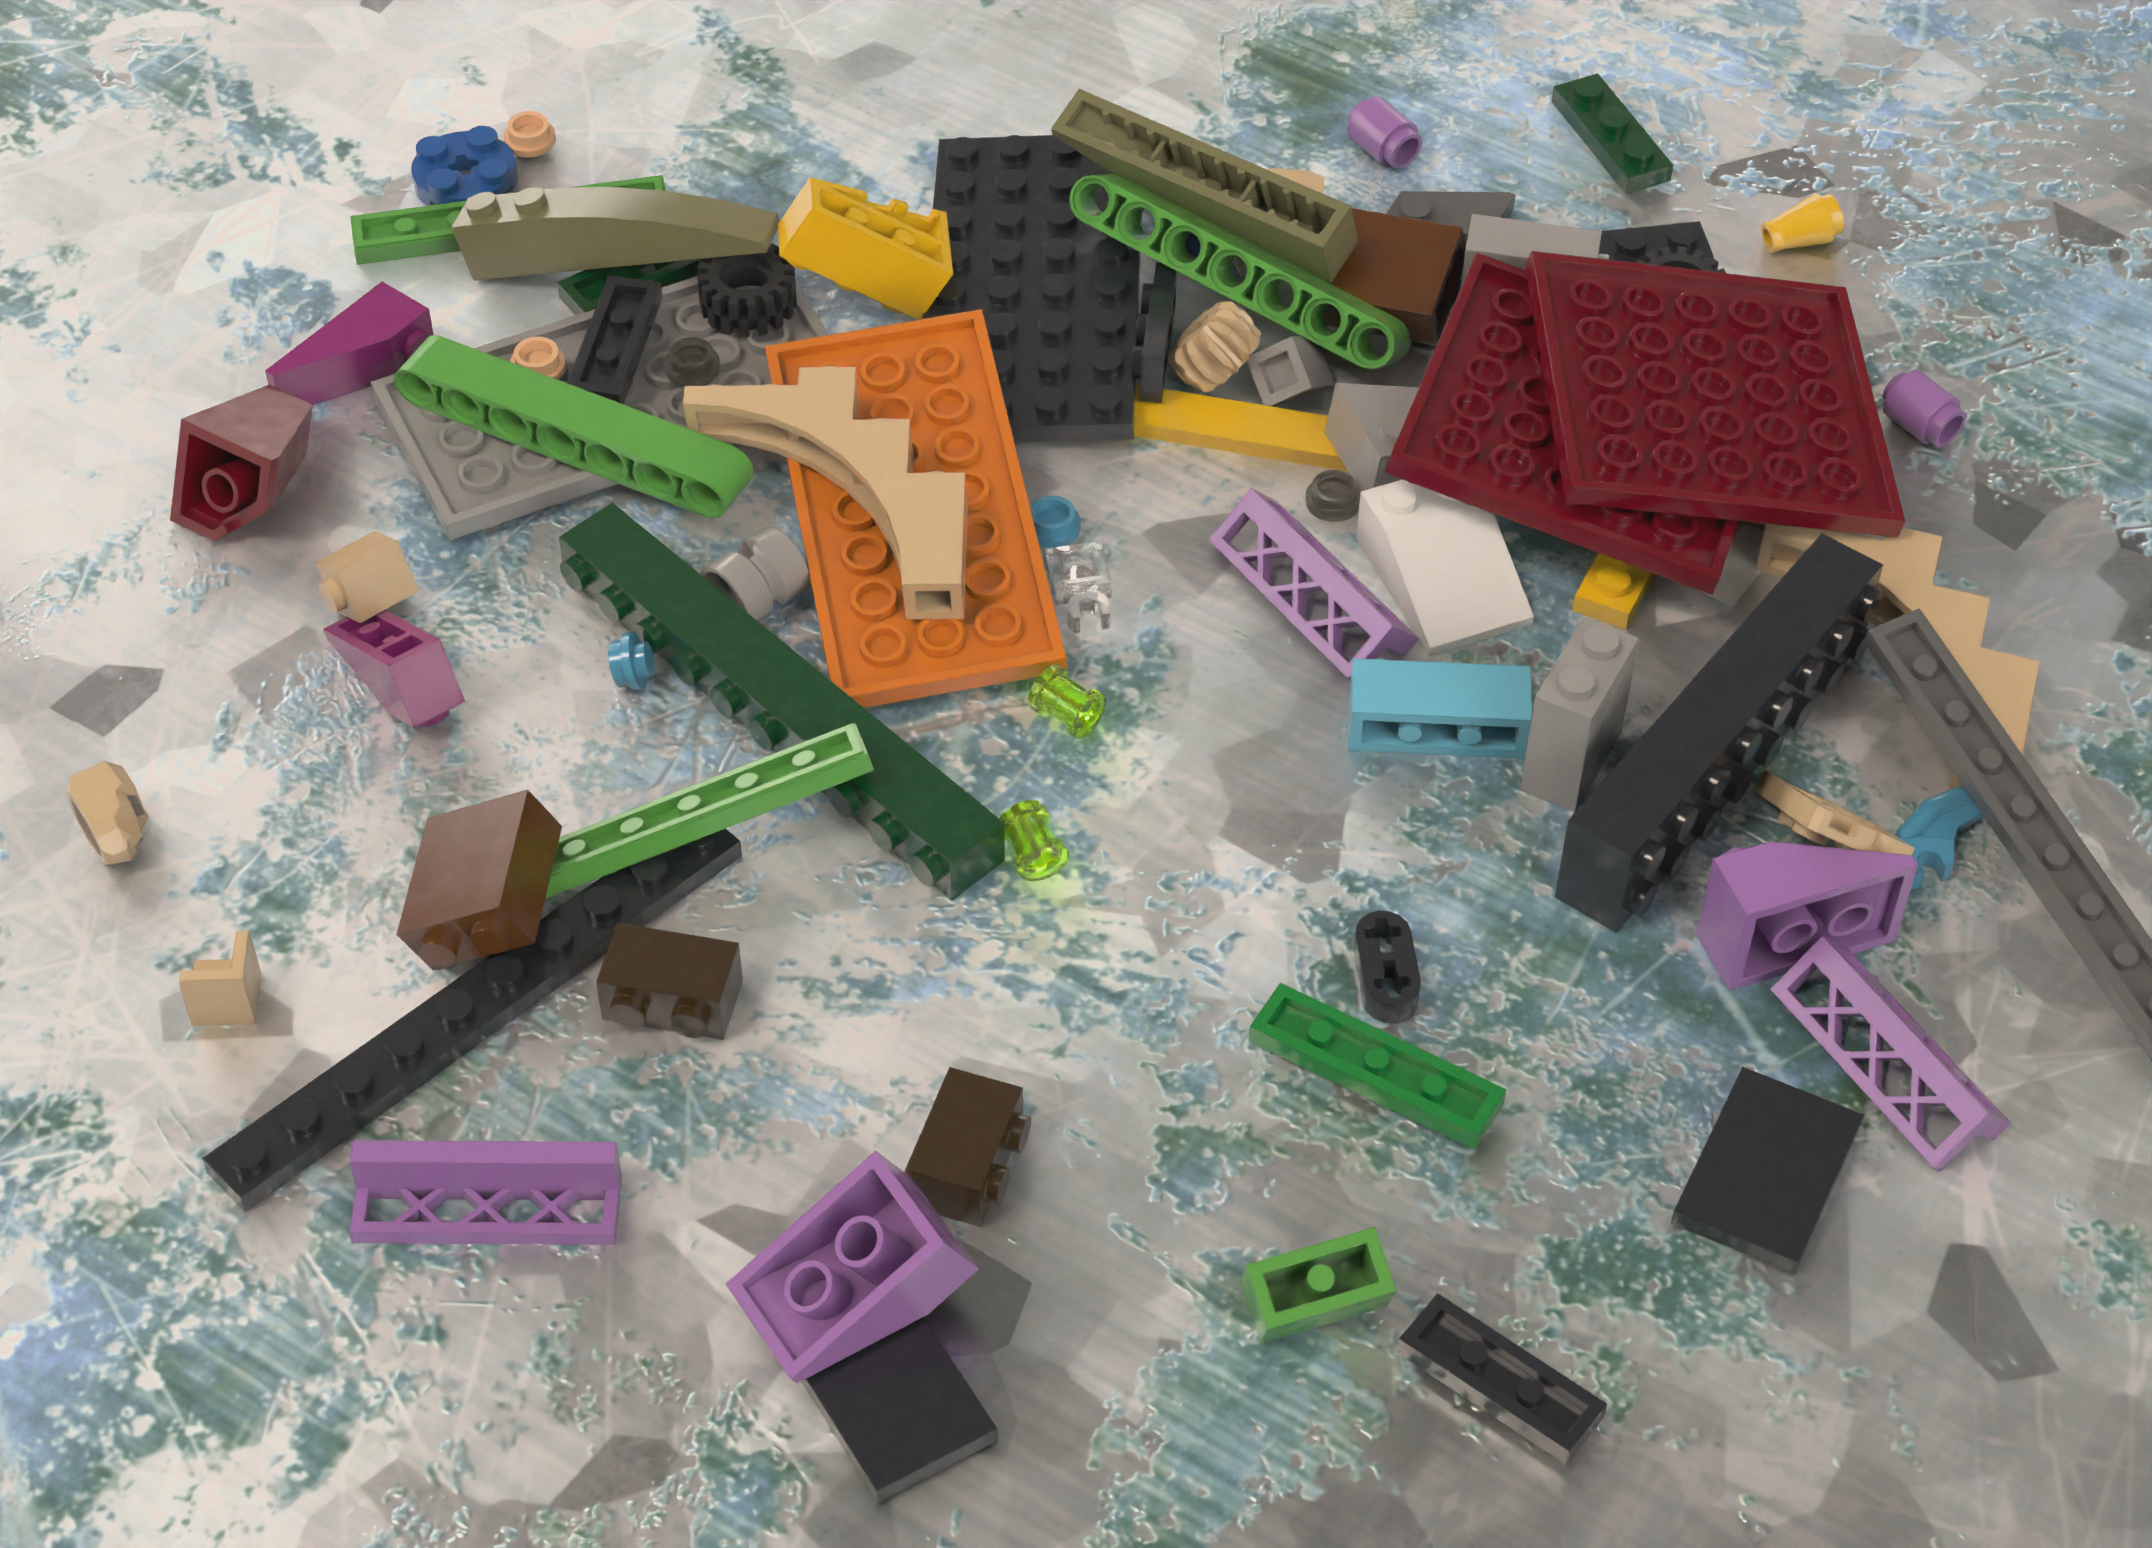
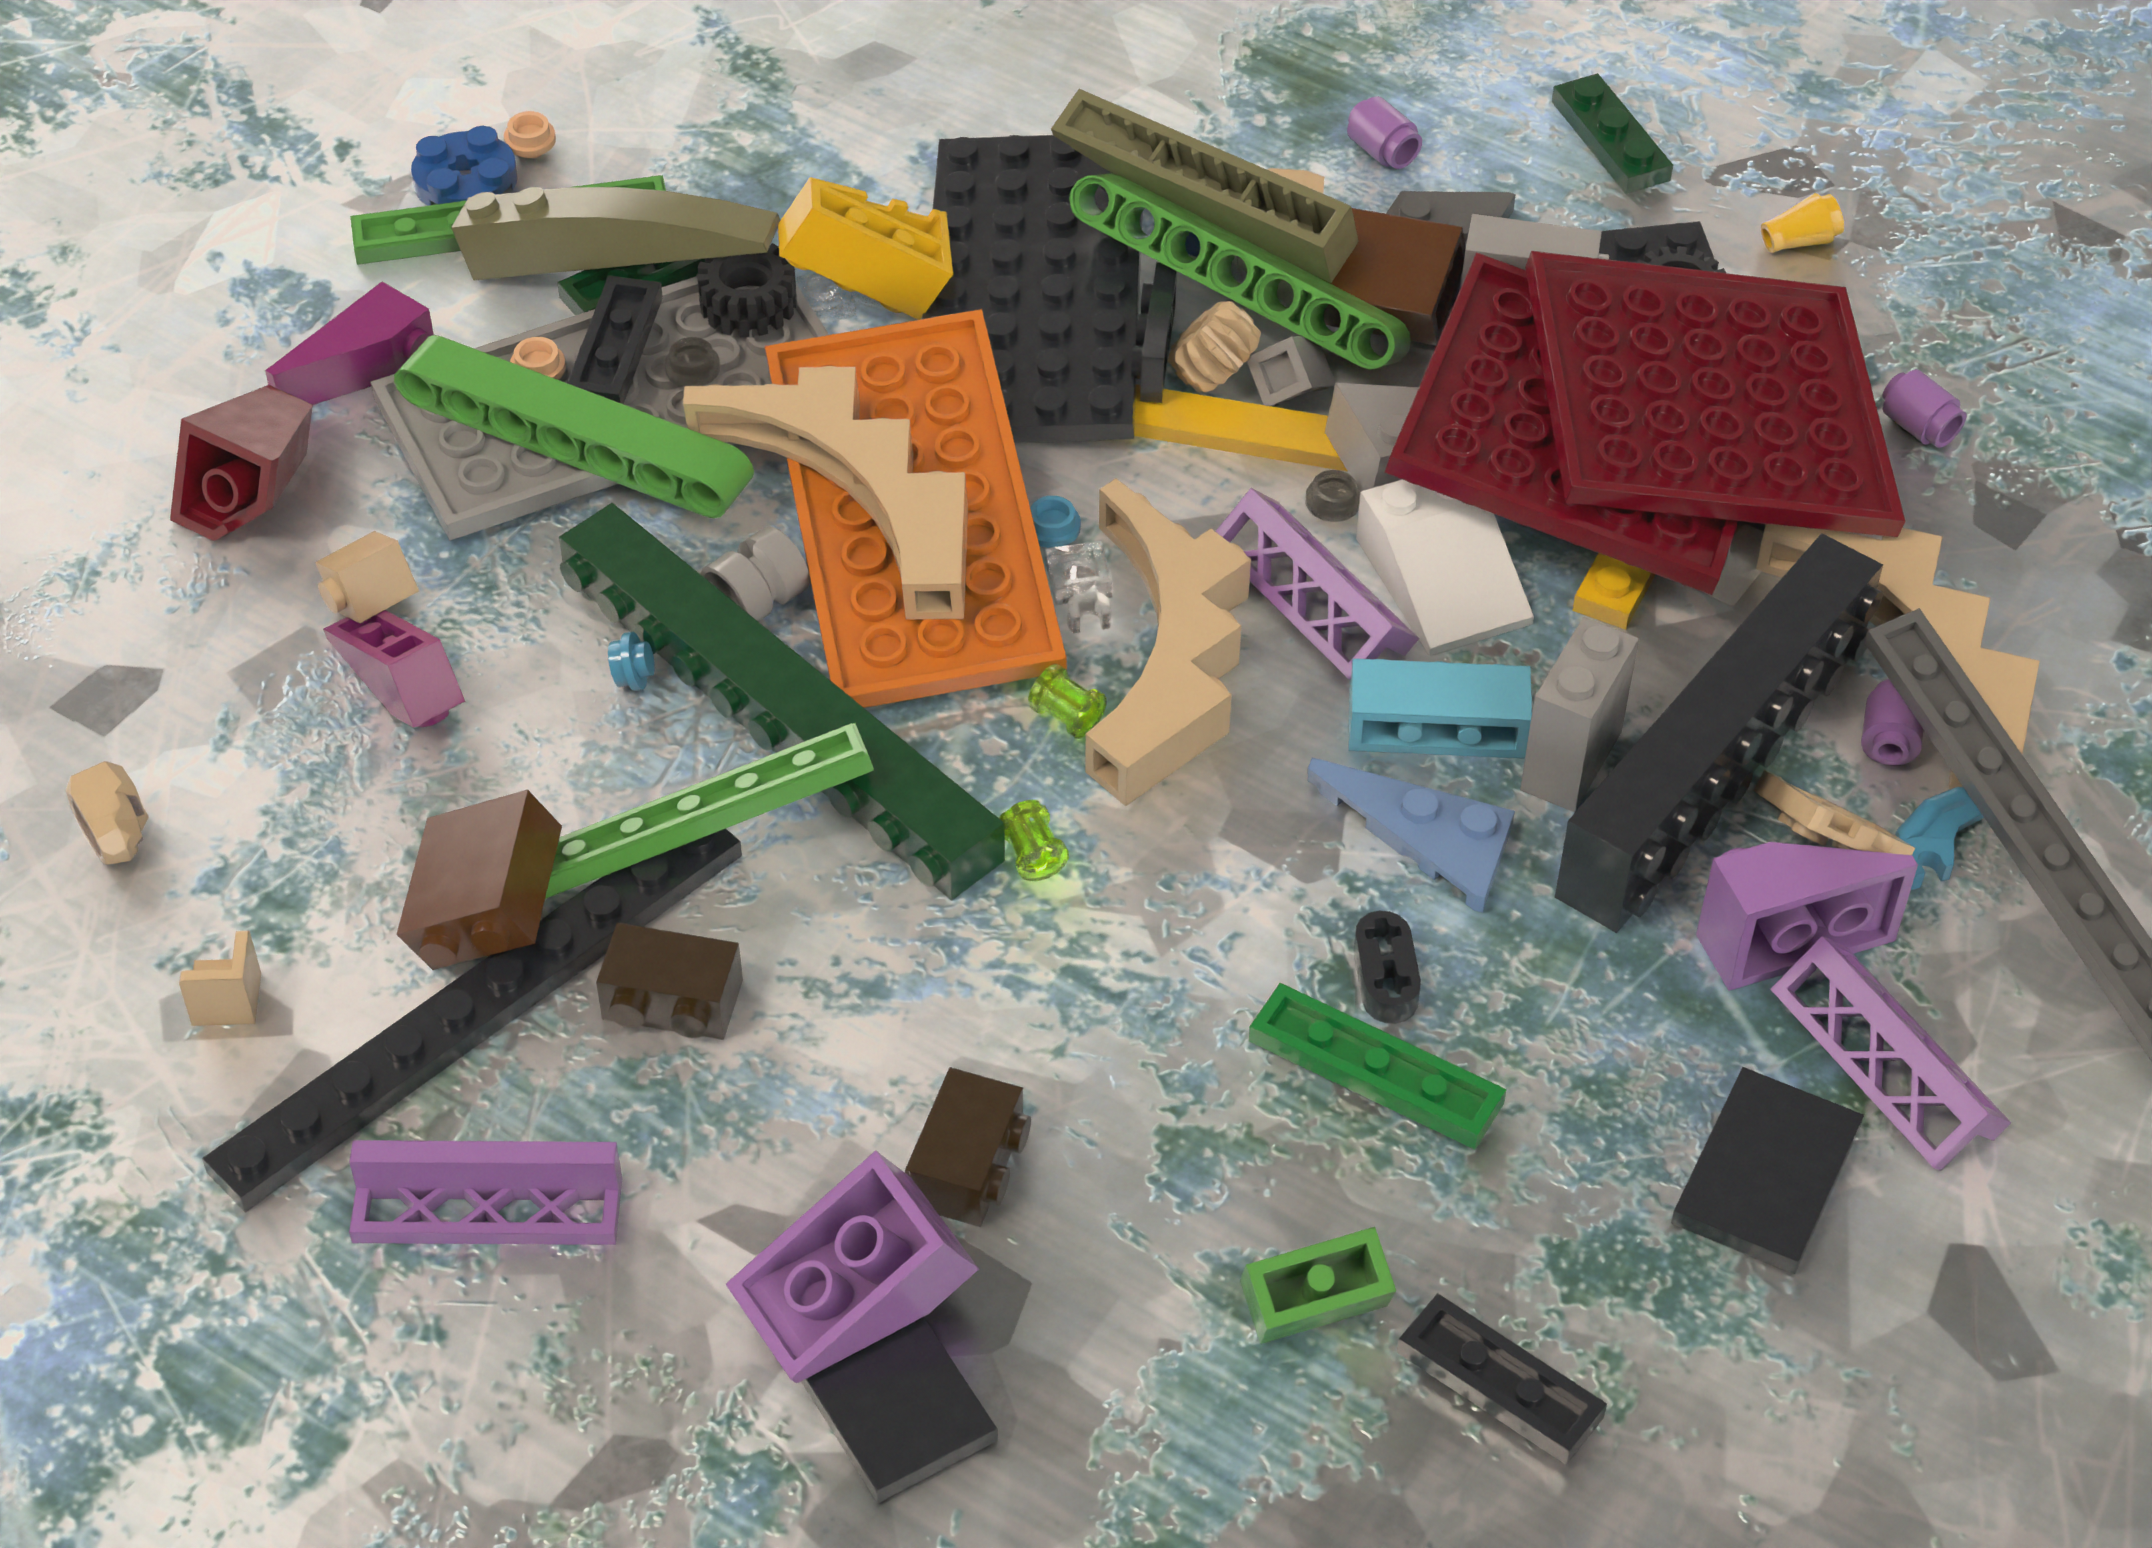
(1178, 700): none -> tan arch
(1432, 827): none -> medium blue wing
(1889, 727): none -> medium lavender brick

